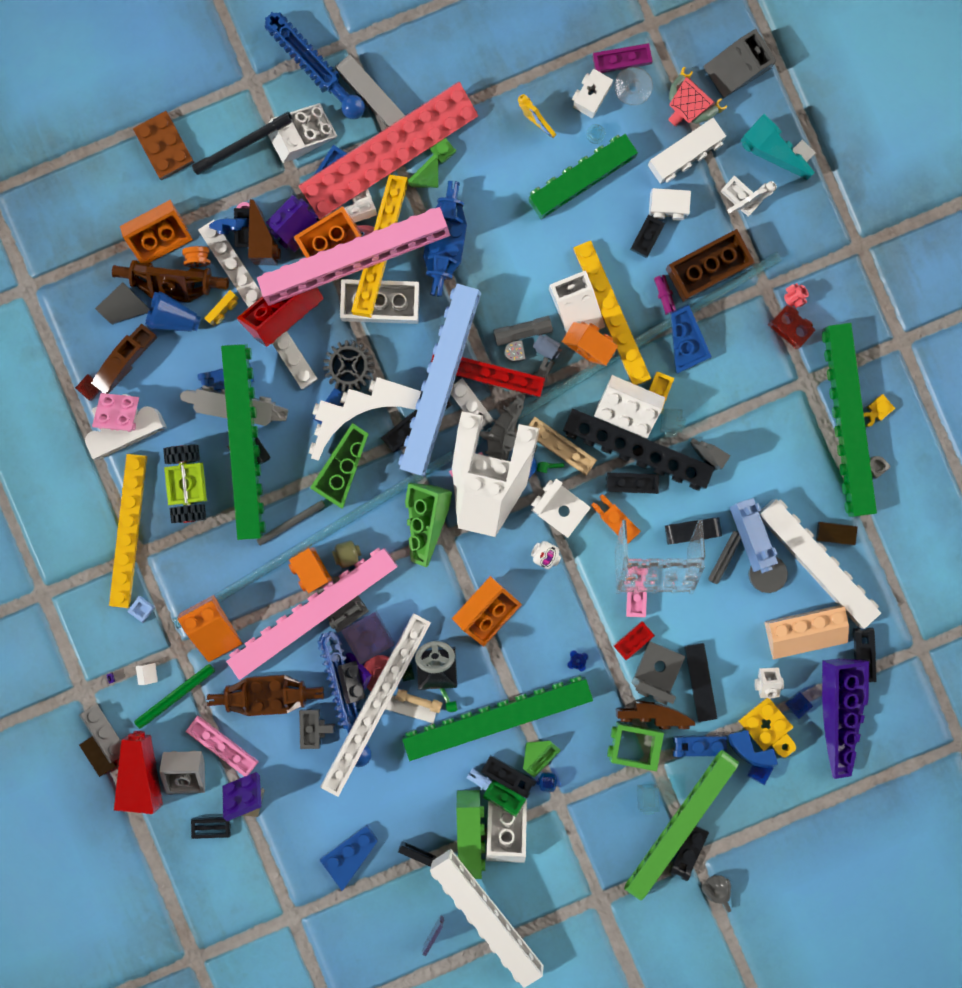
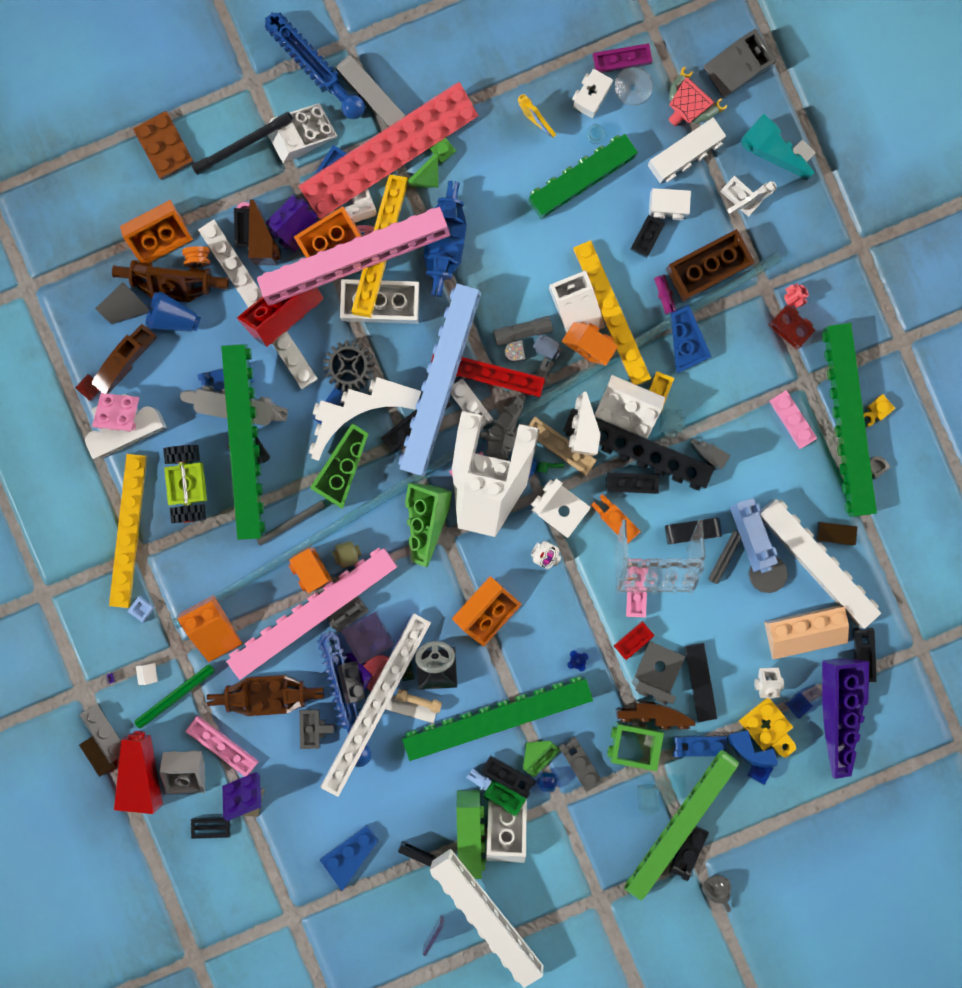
(223, 226): blue slope -> none
(227, 303): yellow plate -> none
(450, 706): green hand -> none
(581, 764): none -> dark grey plate
(586, 433): none -> white slope
(793, 419): none -> bright pink plate

